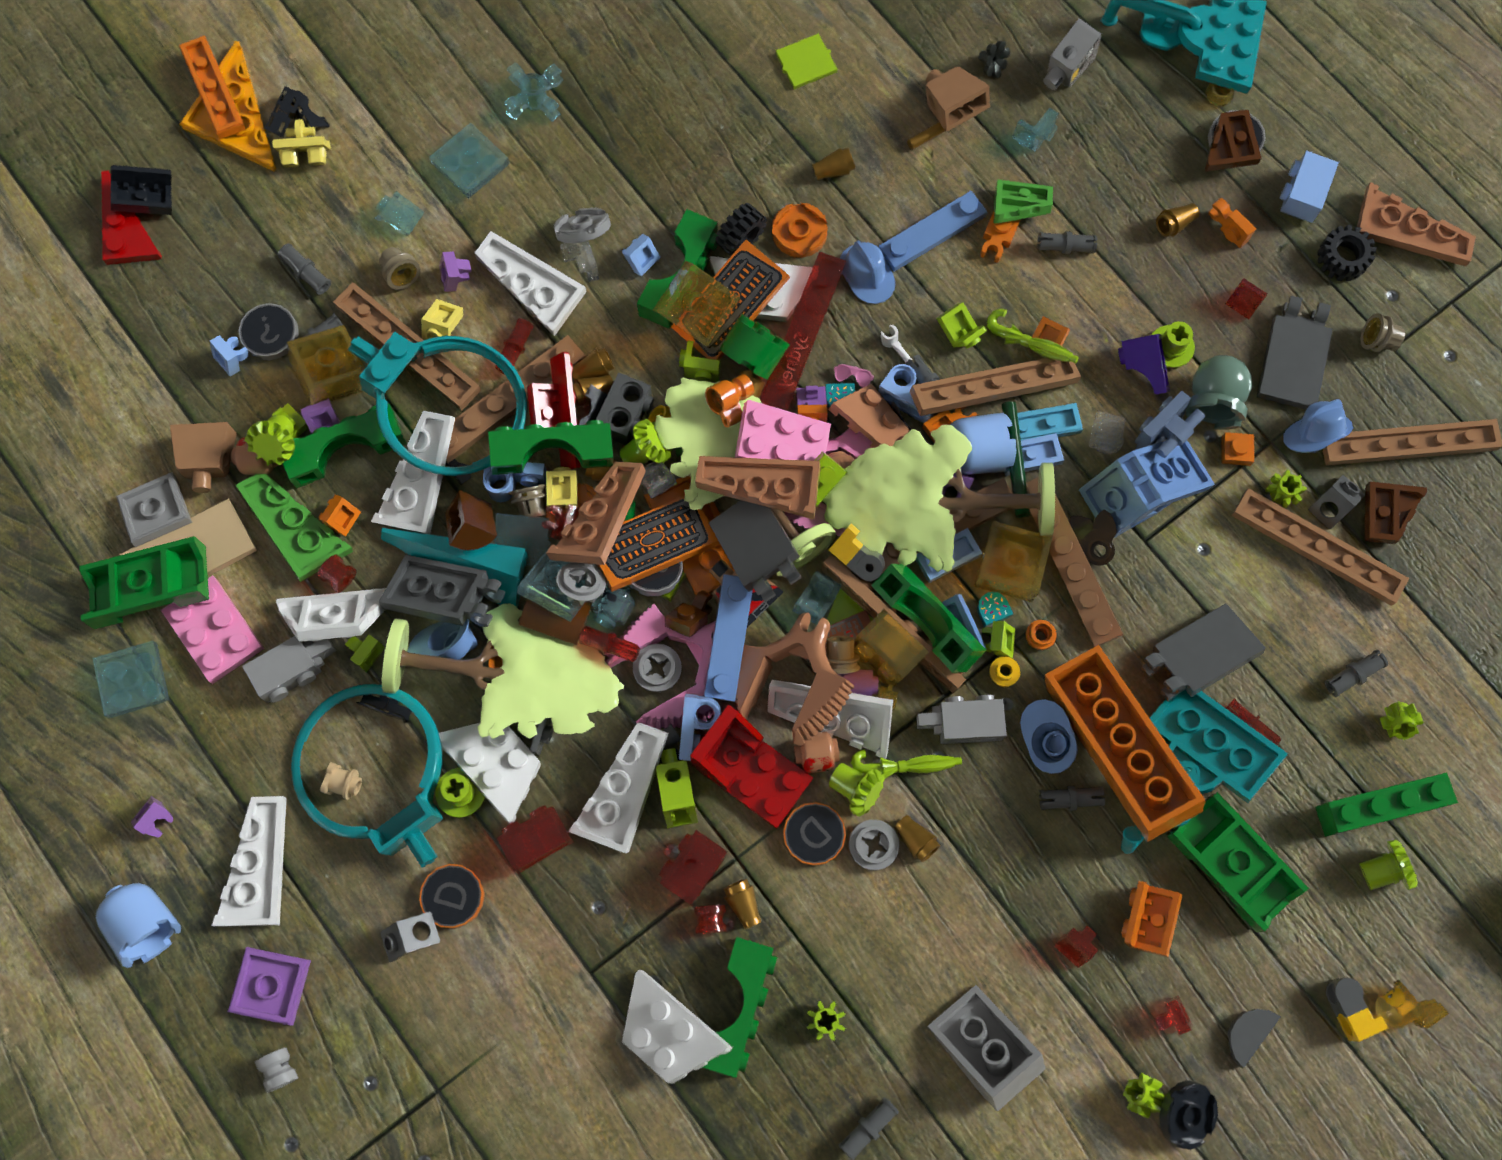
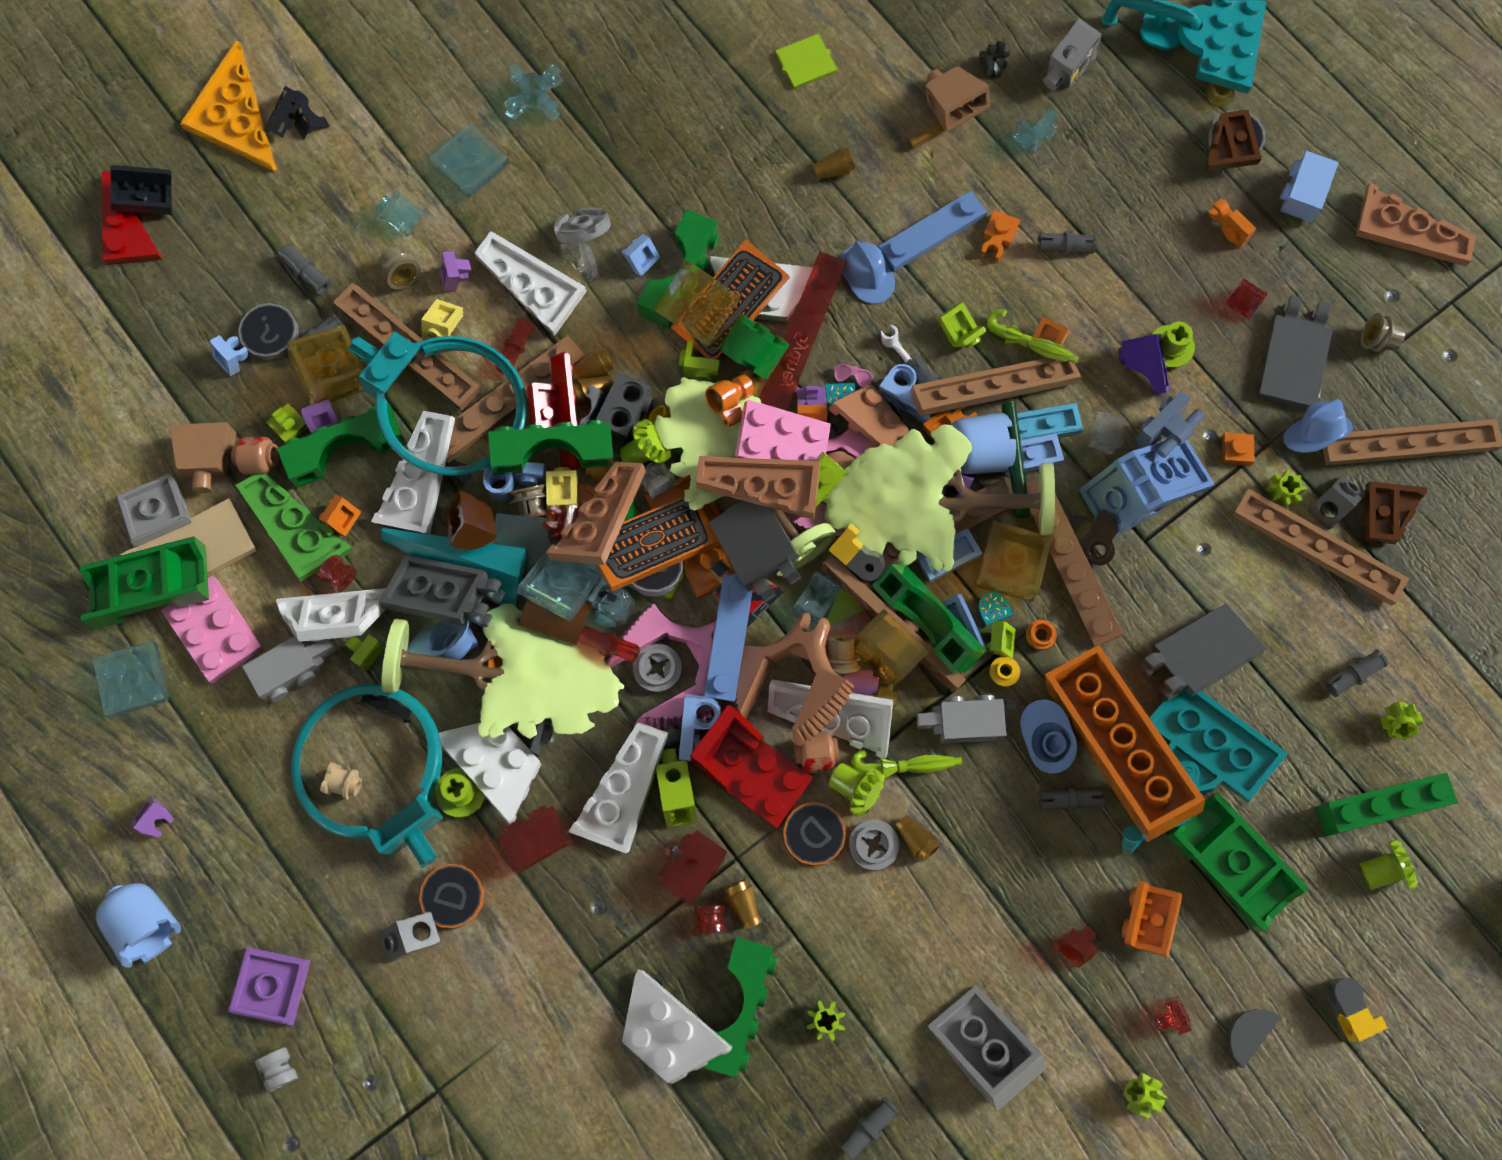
(212, 87): orange tile -> none
(257, 868): white wing -> none
(271, 439): lime gear -> none
(289, 148): light yellow hips -> none
(576, 572): light grey gear -> none
(690, 618): reddish brown plate -> none
(742, 225): black tyre -> none
(799, 230): orange tile -> none
(1021, 200): bright green wing -> none
(1174, 220): pearl gold cone -> none
(1188, 1114): black tile -> none
(1221, 391): sand green tile -> none
(1253, 721): clear red axle -> none
(1356, 242): black tyre -> none
(1401, 1008): clear yellow piece -> none

